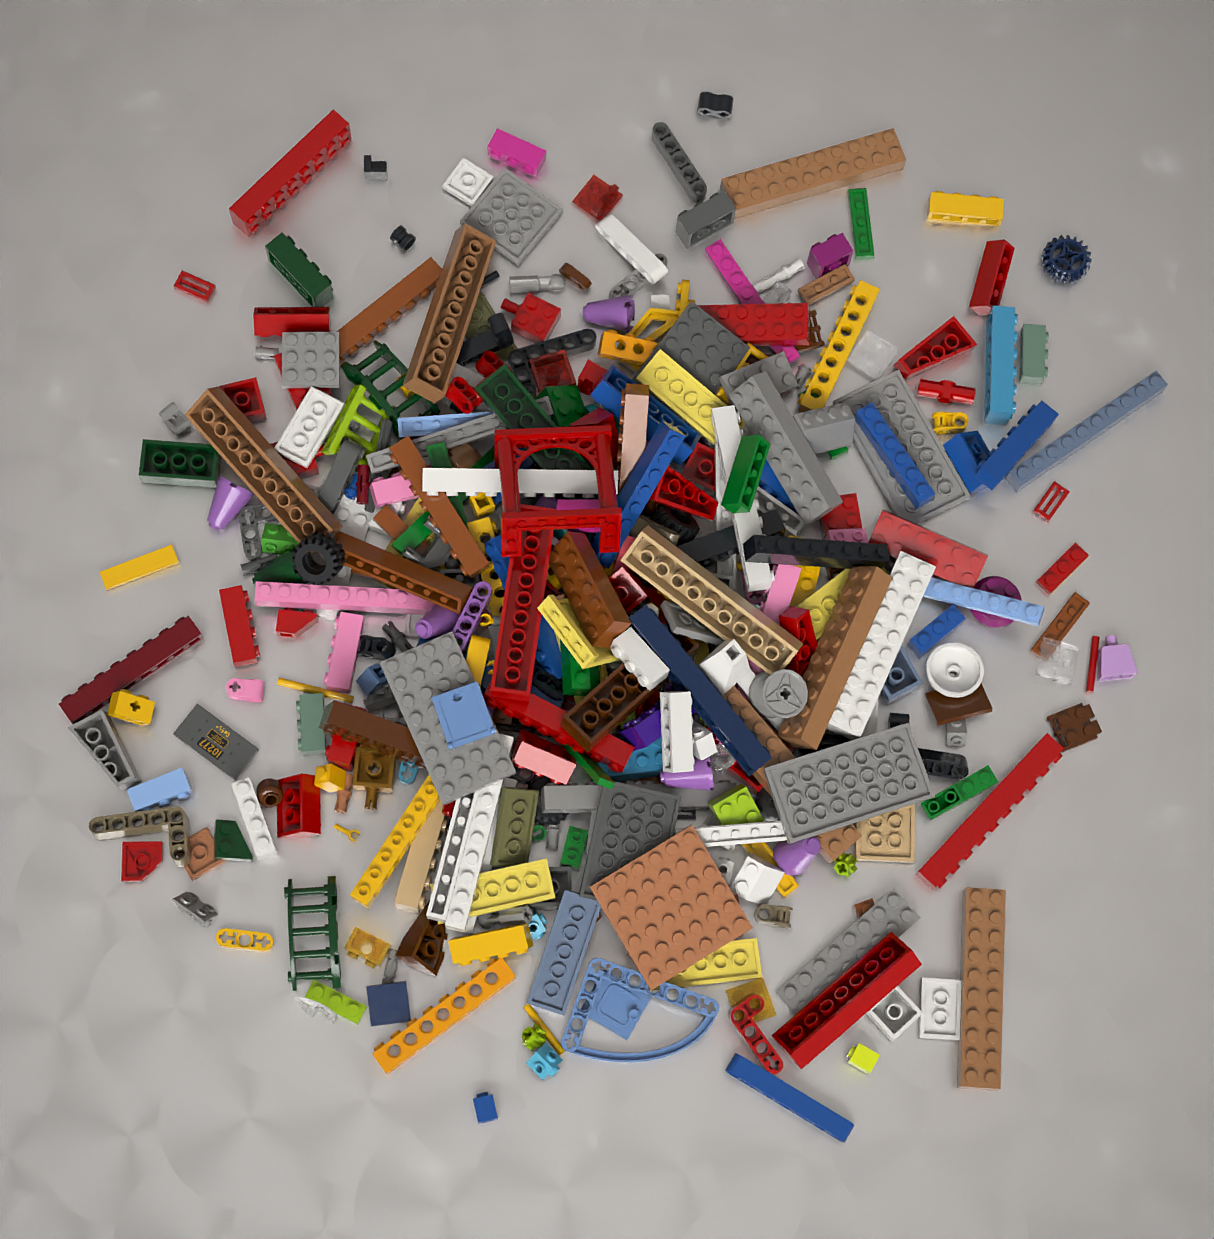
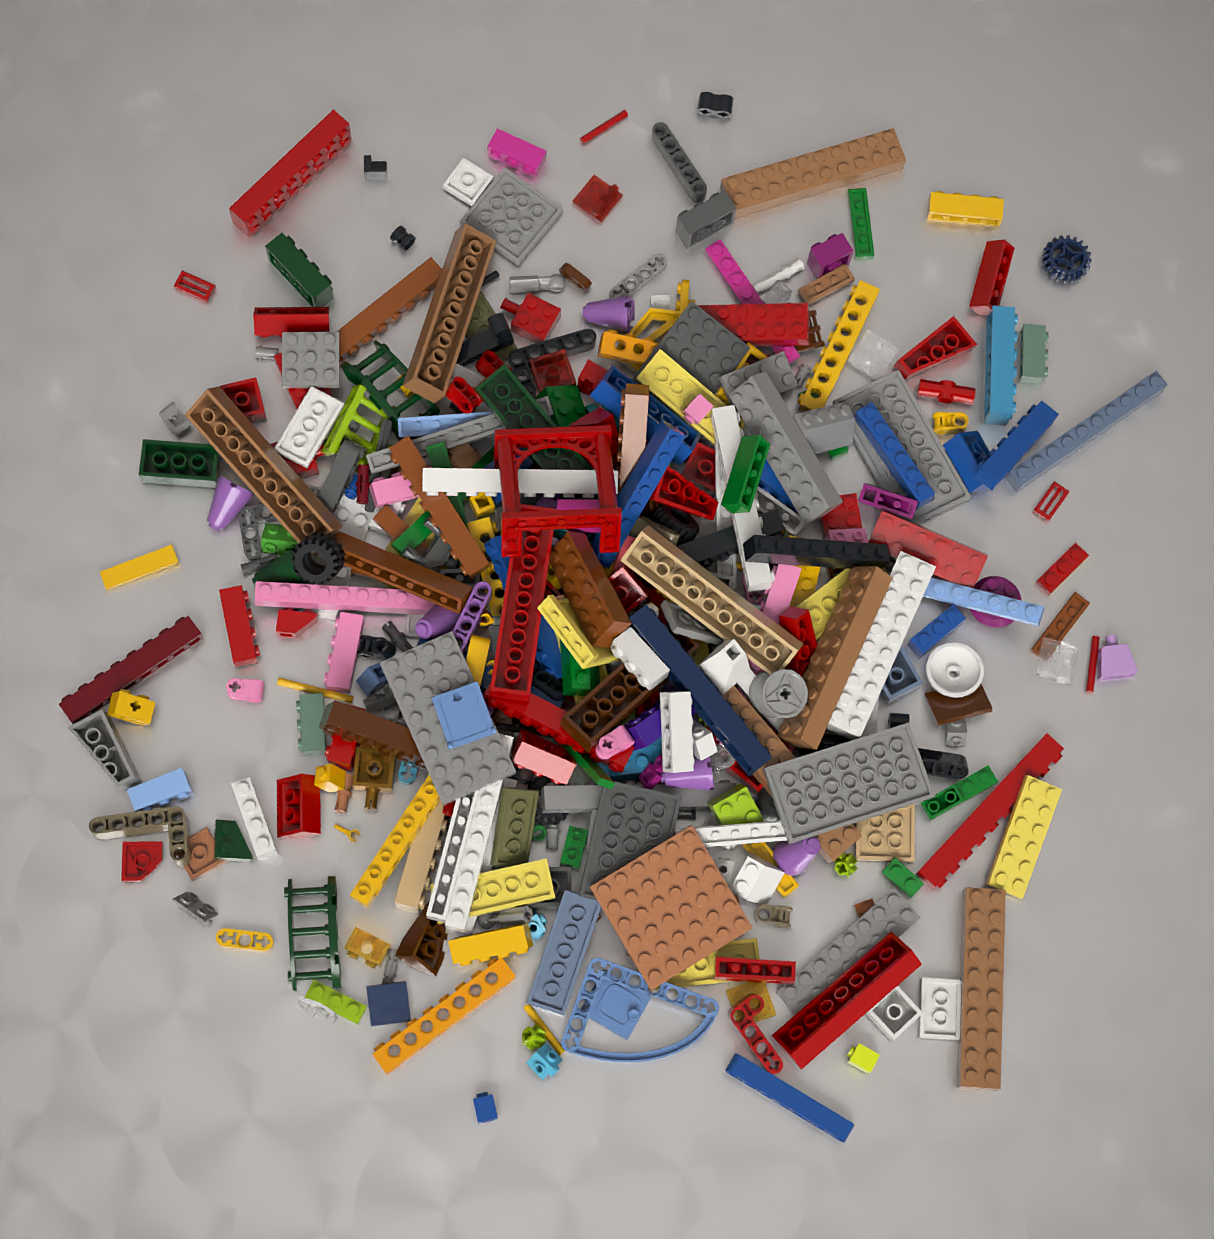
(216, 741): dark grey tile -> none
(269, 792): reddish brown head -> none
(601, 128): none -> red bar
(614, 742): none -> bright pink piece
(631, 248): white beam -> none
(652, 773): none -> magenta plate
(696, 409): none -> bright pink brick
(754, 970): none -> red brick
(887, 500): none -> magenta slope
(902, 877): none -> green plate
(1023, 836): none -> light yellow plate
(1075, 726): reddish brown plate -> none

